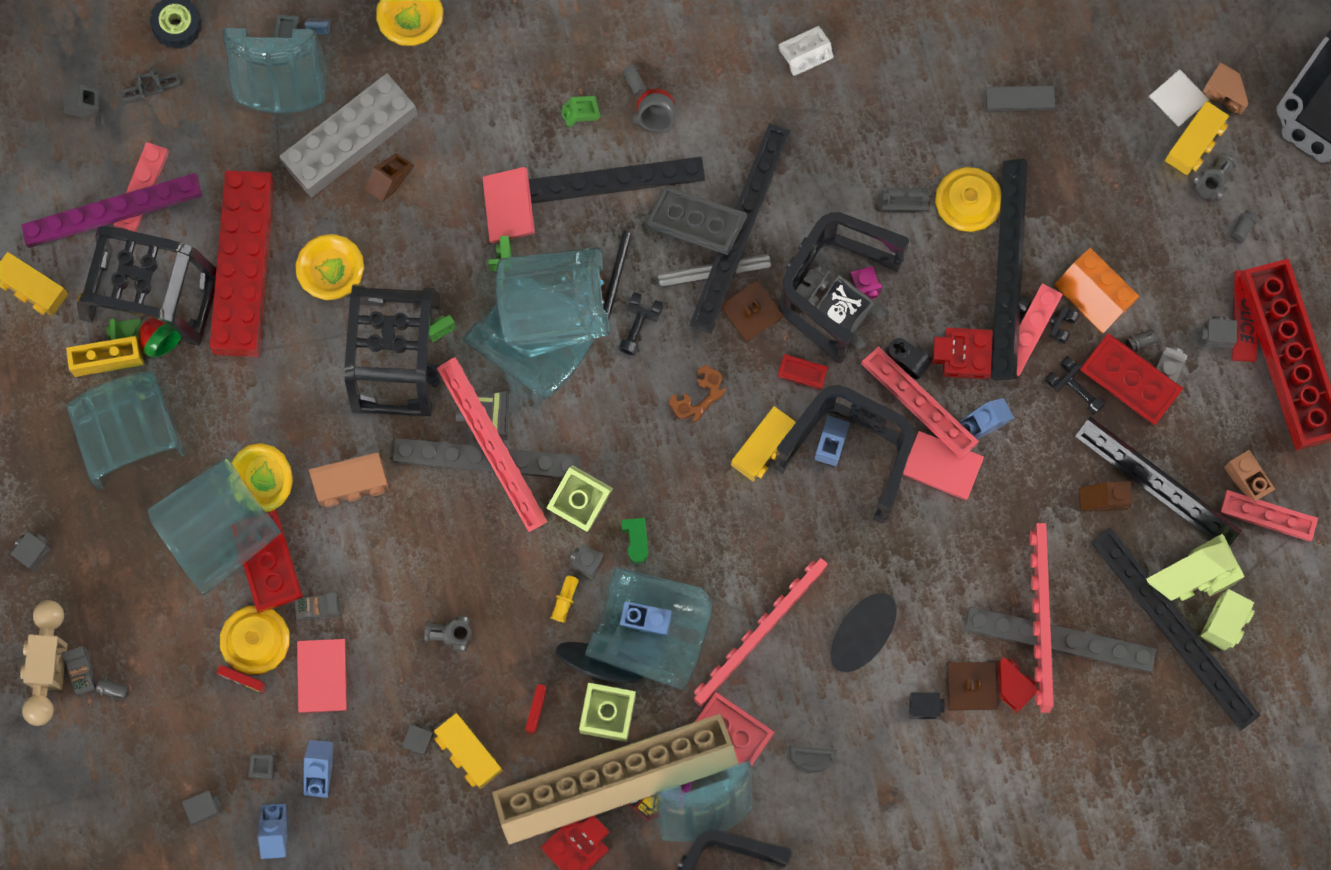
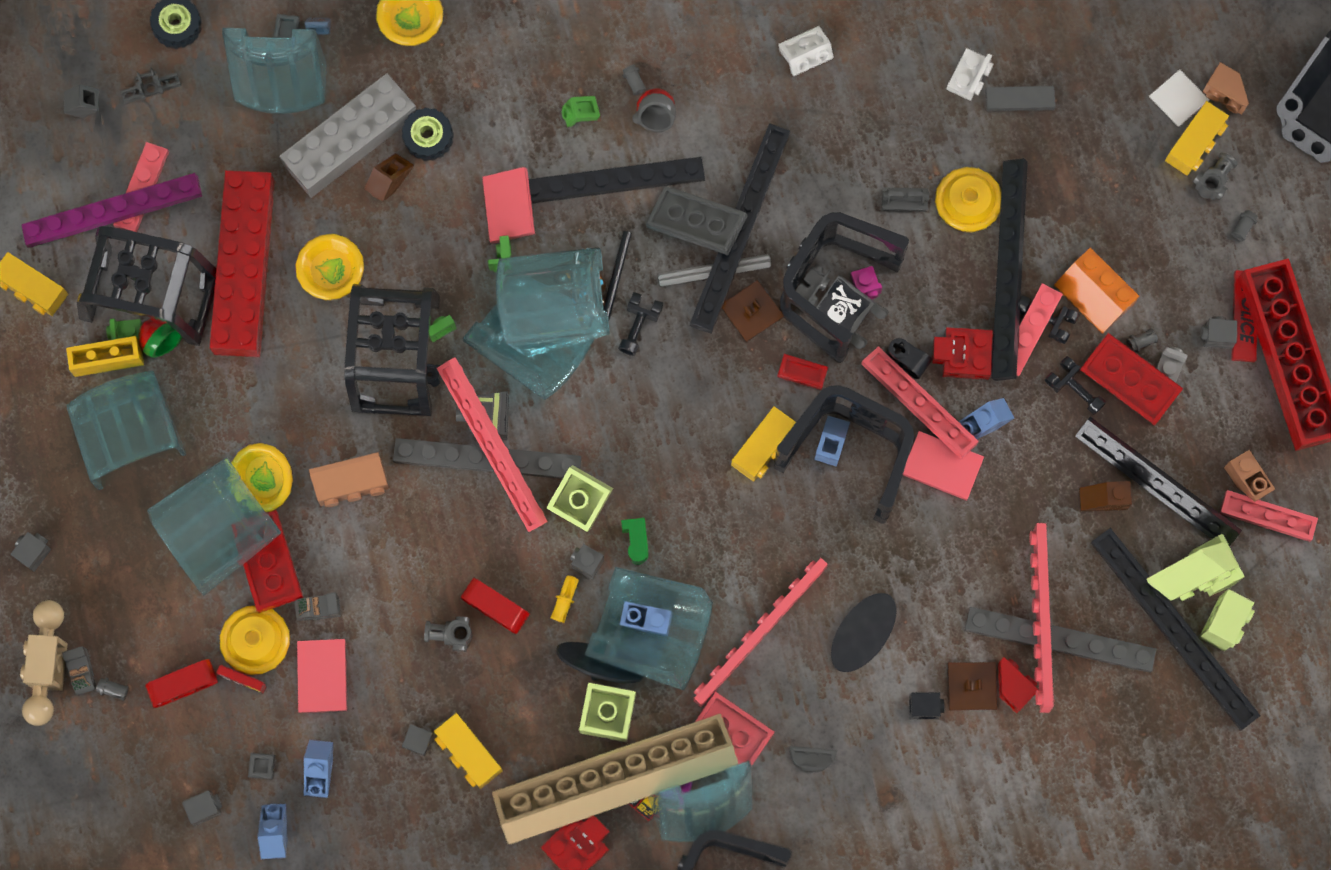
(181, 683): none -> red beam
(430, 147): none -> black wheel
(495, 606): none -> red beam
(536, 709): red tile -> none
(711, 380): dark orange helmet -> none
(969, 73): none -> white bracket

